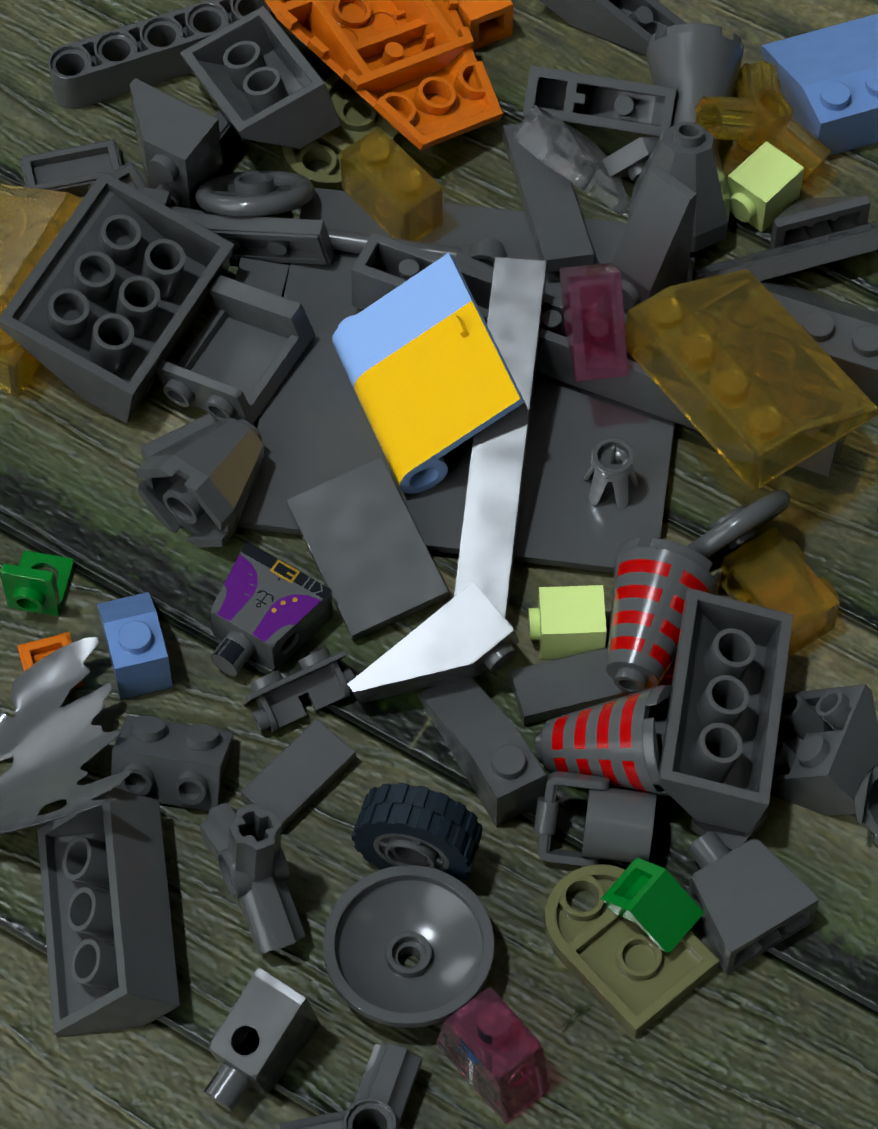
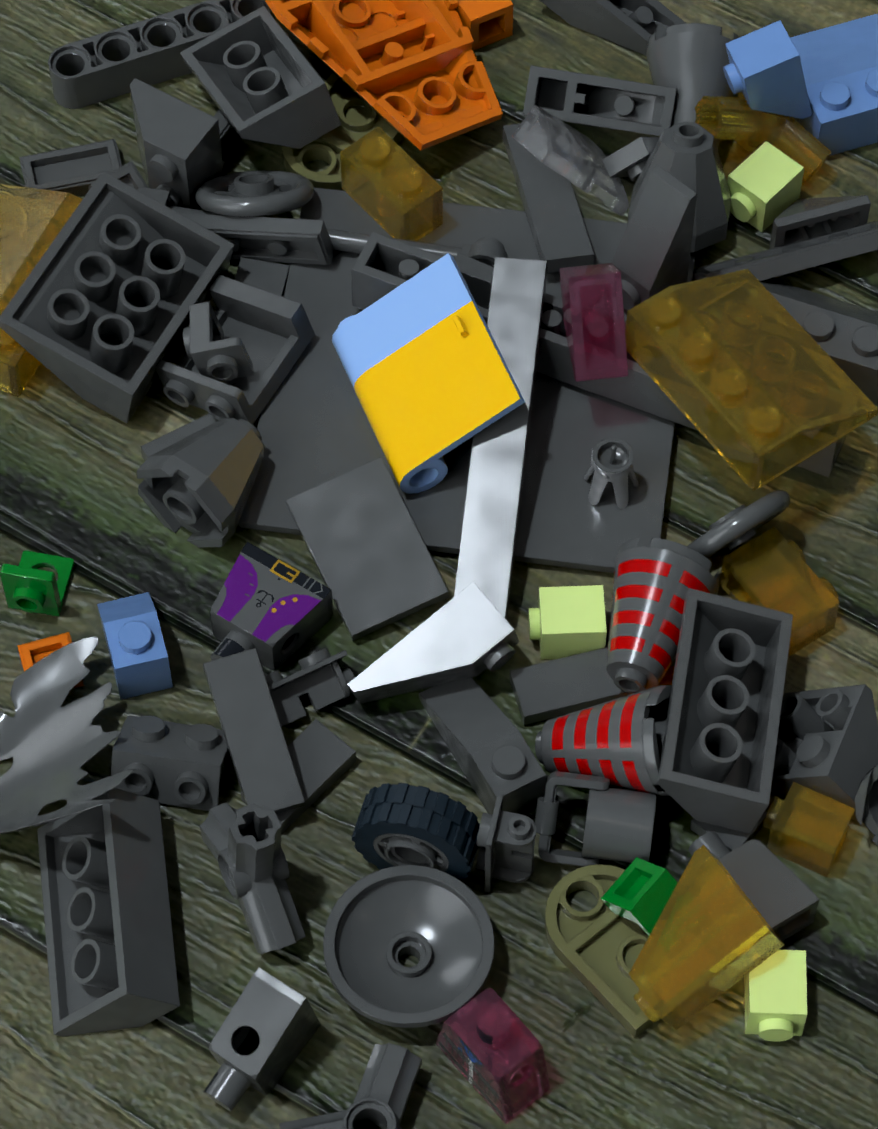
(211, 353): none -> dark grey bracket
(253, 732): none -> dark grey tile
(505, 846): none -> dark grey hinge
(700, 943): none -> clear yellow slope
(768, 72): none -> medium blue slope
(777, 996): none -> yellowish green brick
(808, 828): none -> clear yellow brick

